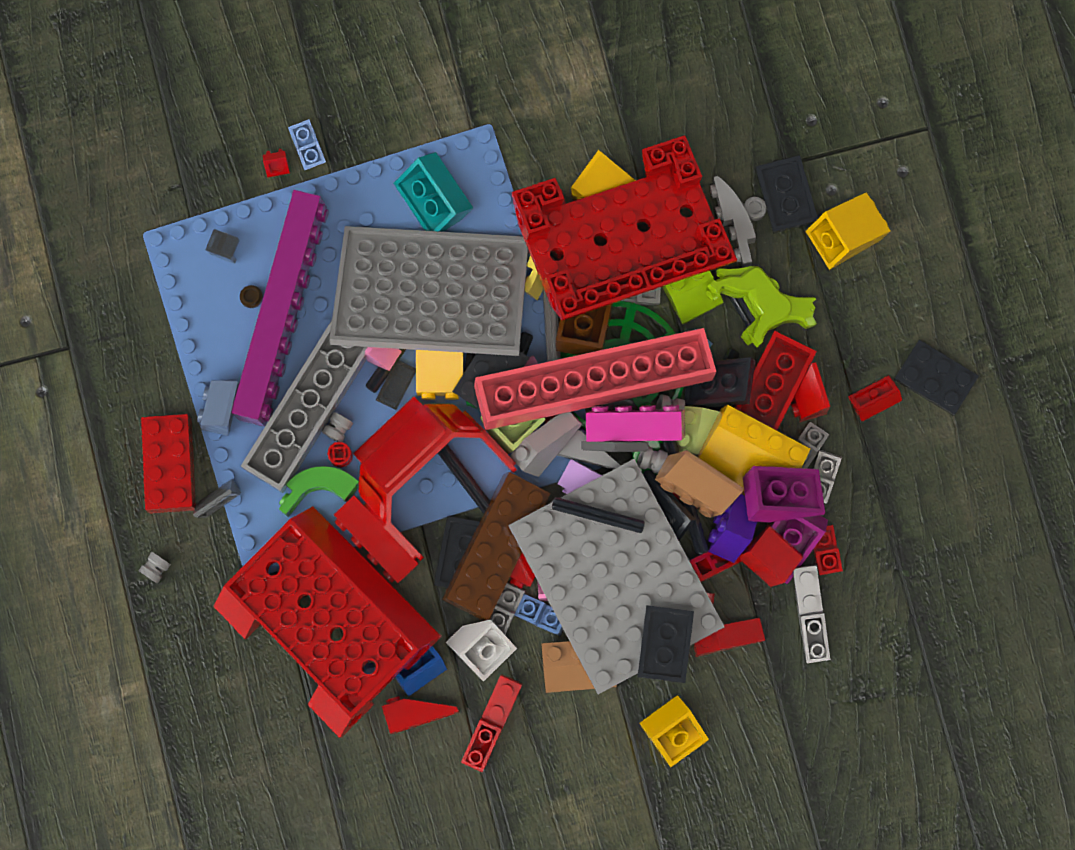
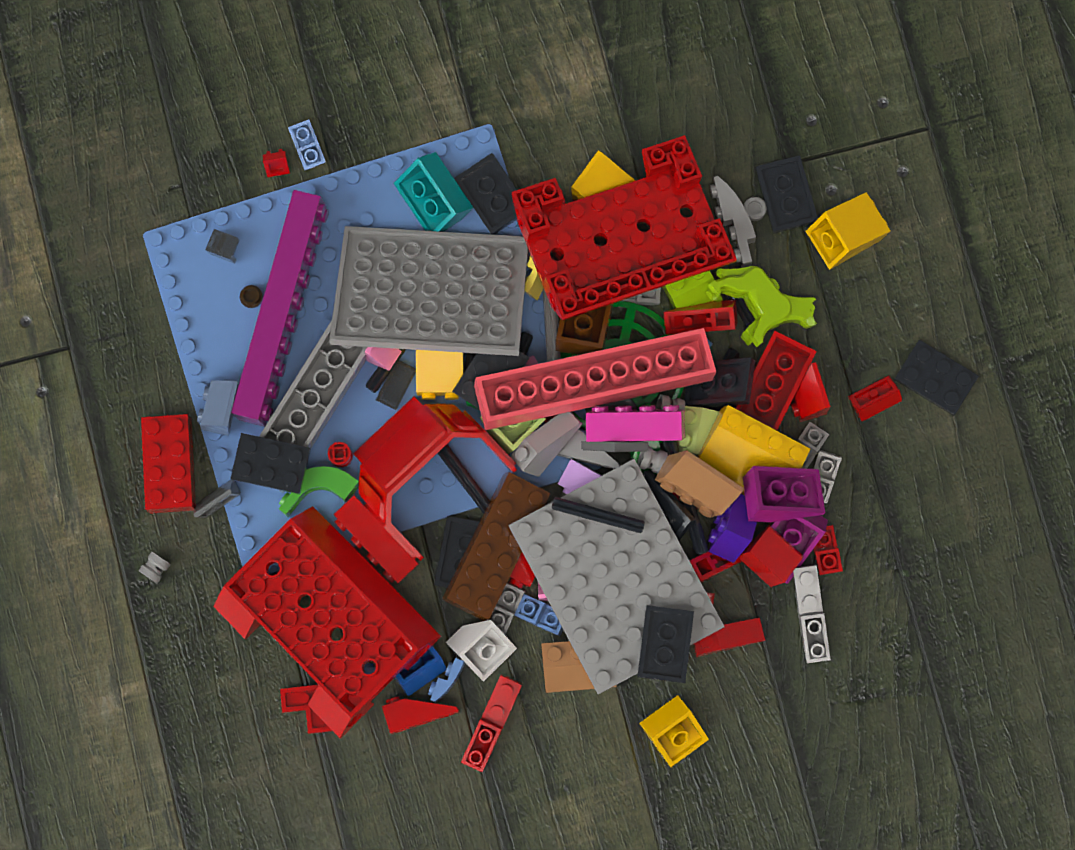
(270, 463): none -> black plate
(296, 700): none -> red plate
(337, 427): light grey wheel -> none
(442, 687): none -> medium blue slope
(489, 193): none -> black plate
(709, 315): none -> red slope

